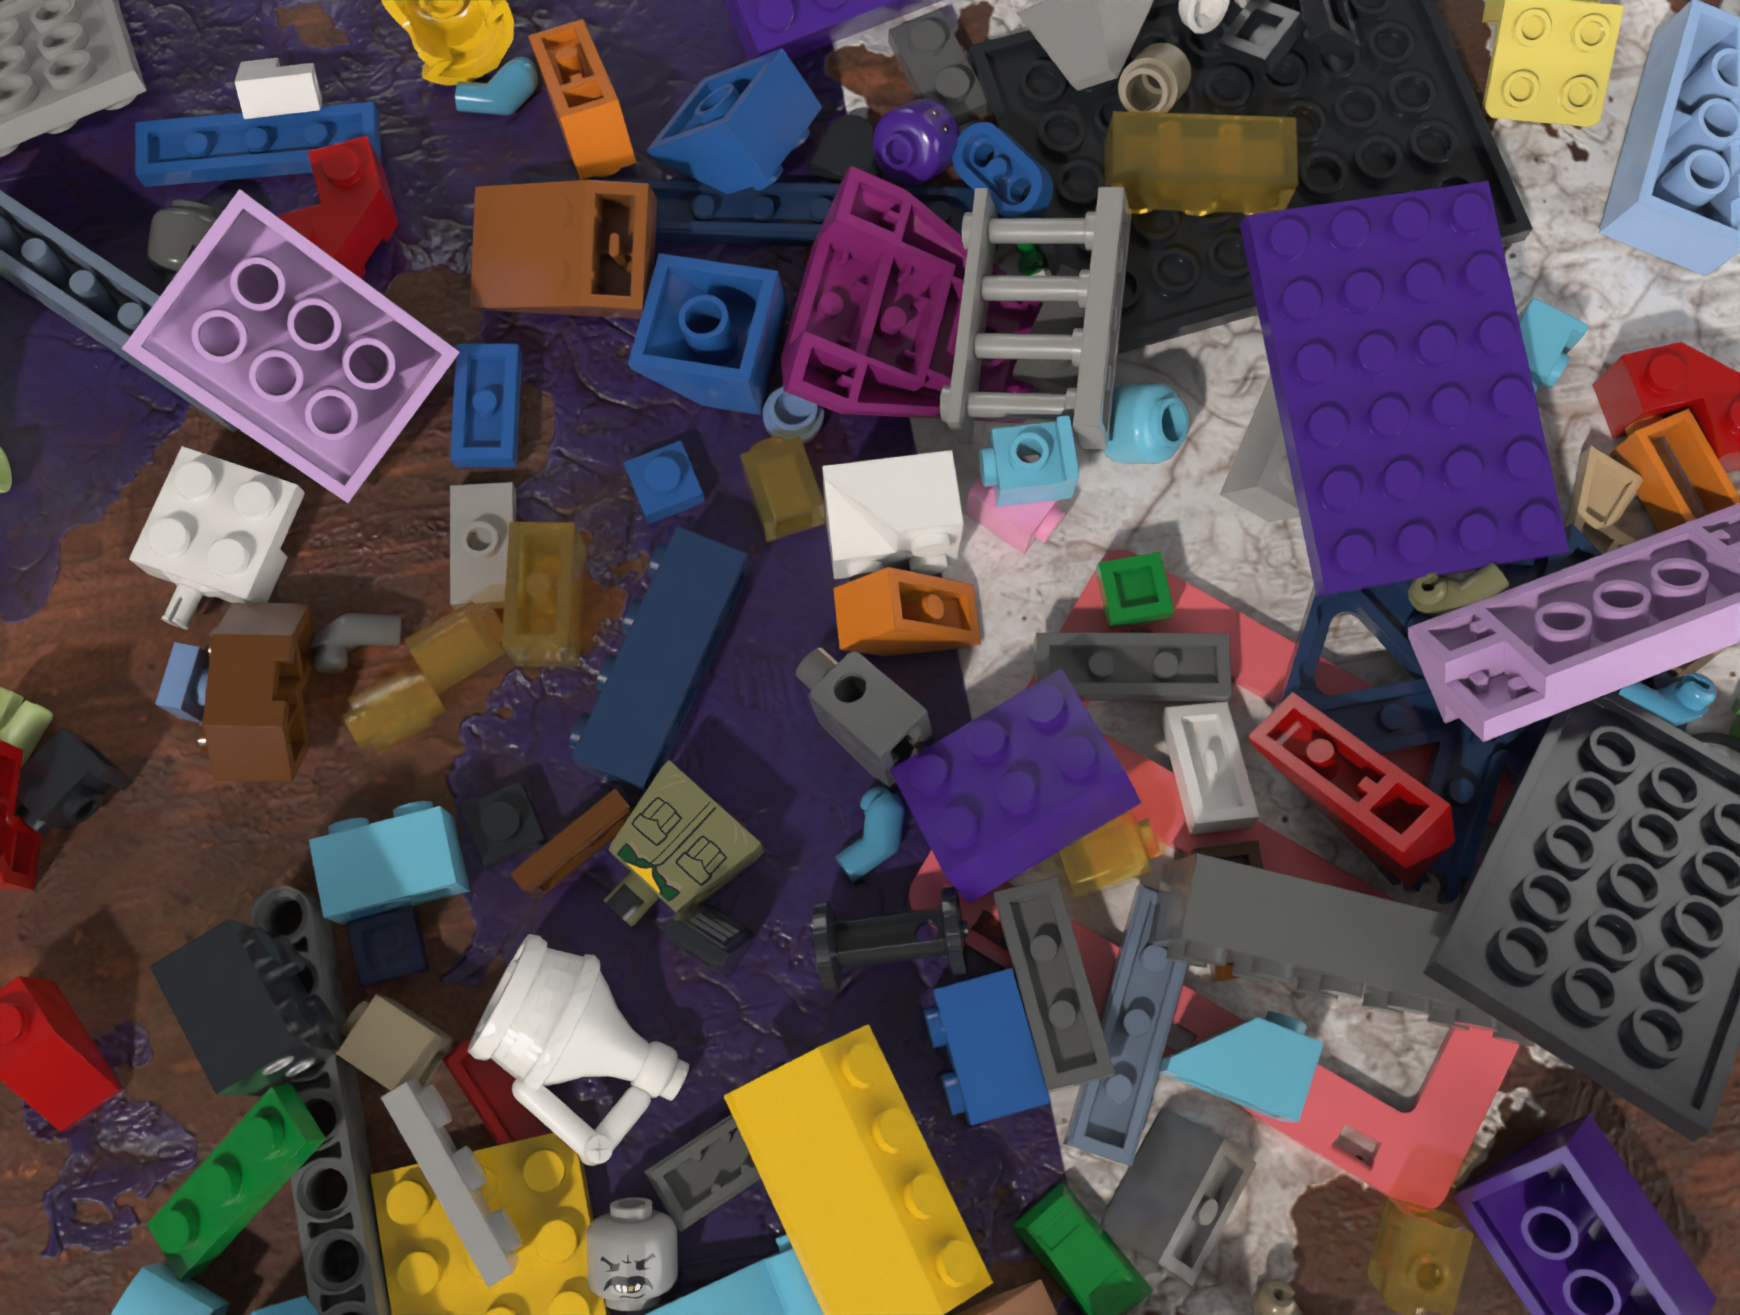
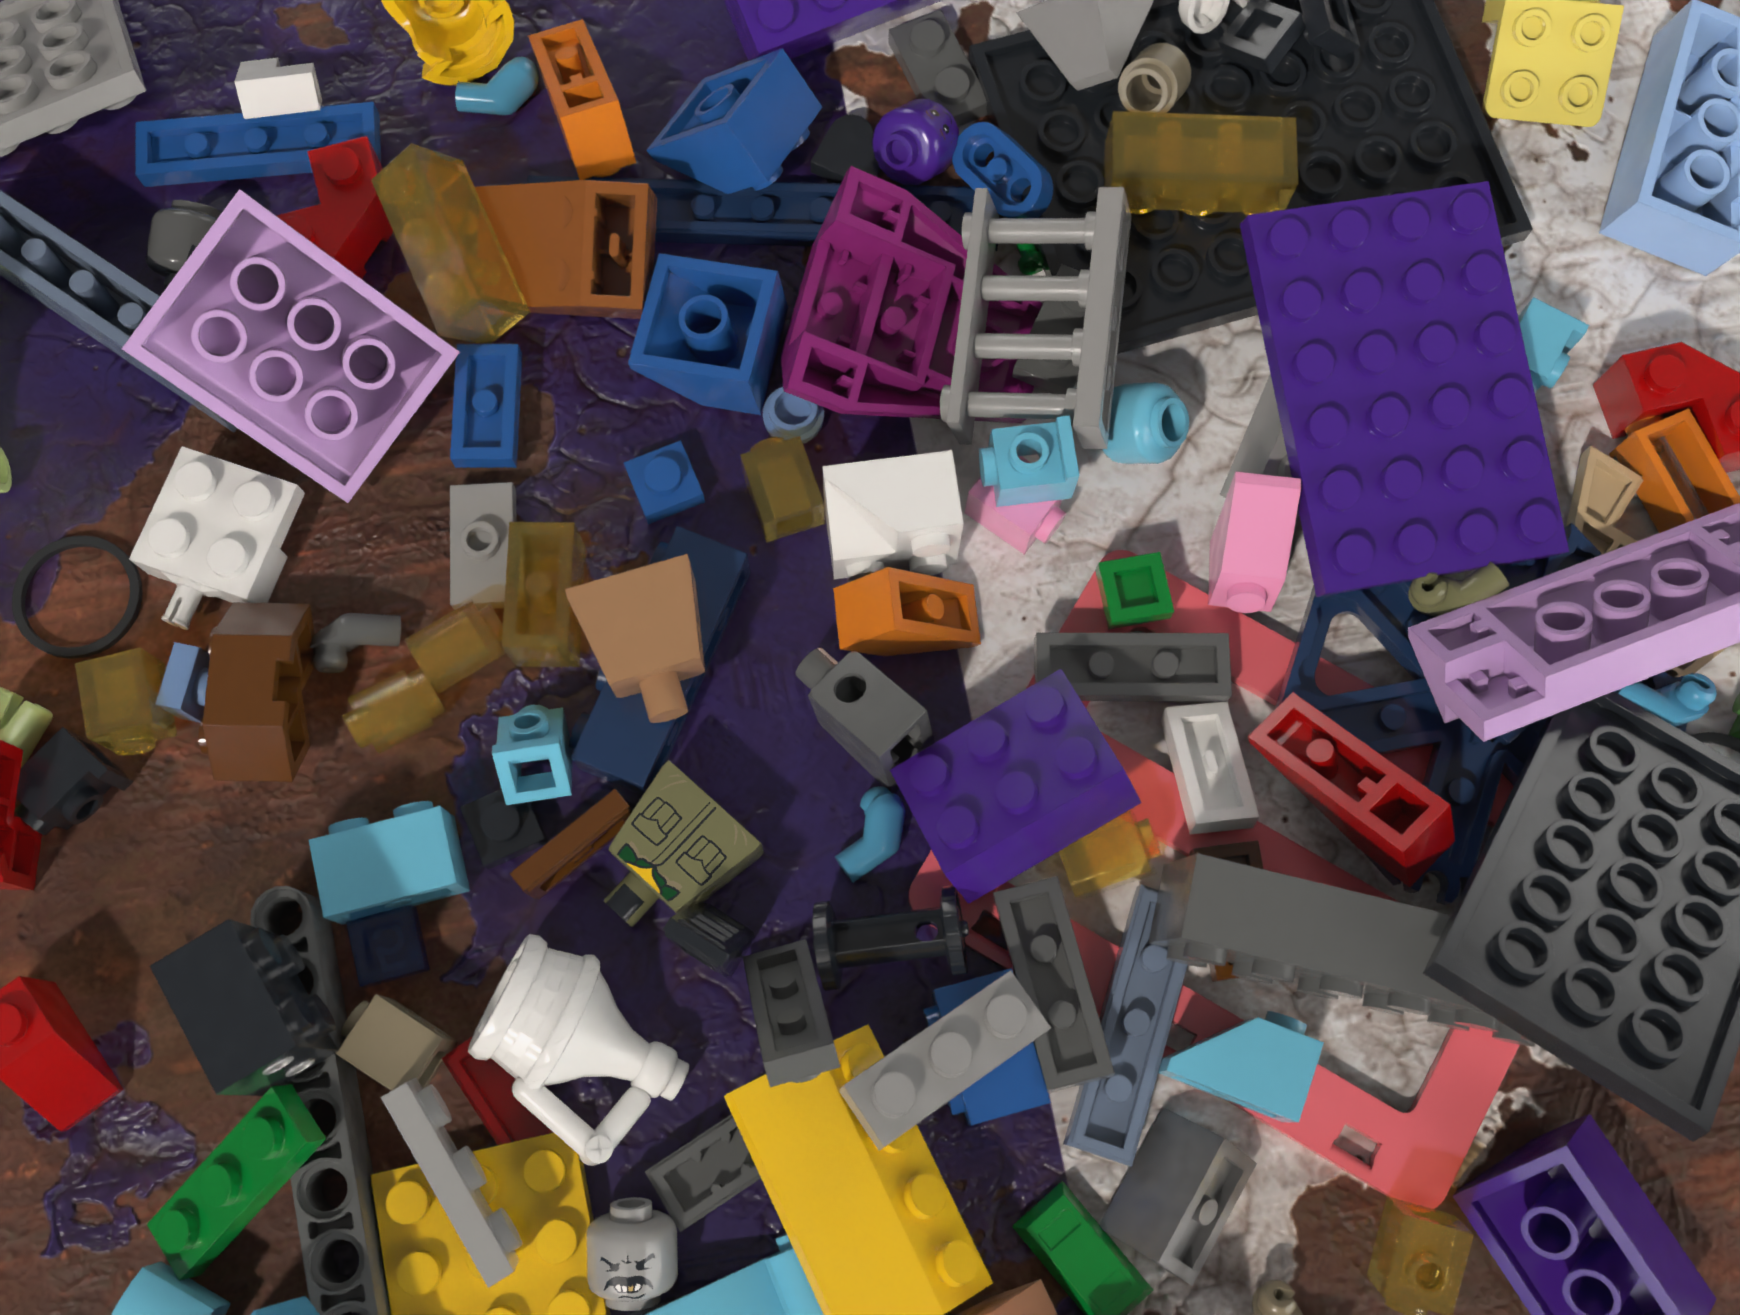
(44, 554): none -> black piece
(120, 701): none -> clear yellow brick
(450, 245): none -> clear yellow brick
(531, 737): none -> medium azure brick
(645, 632): none -> medium nougat torso
(789, 1014): none -> dark grey plate
(944, 1060): none -> light grey plate
(1253, 542): none -> bright pink slope

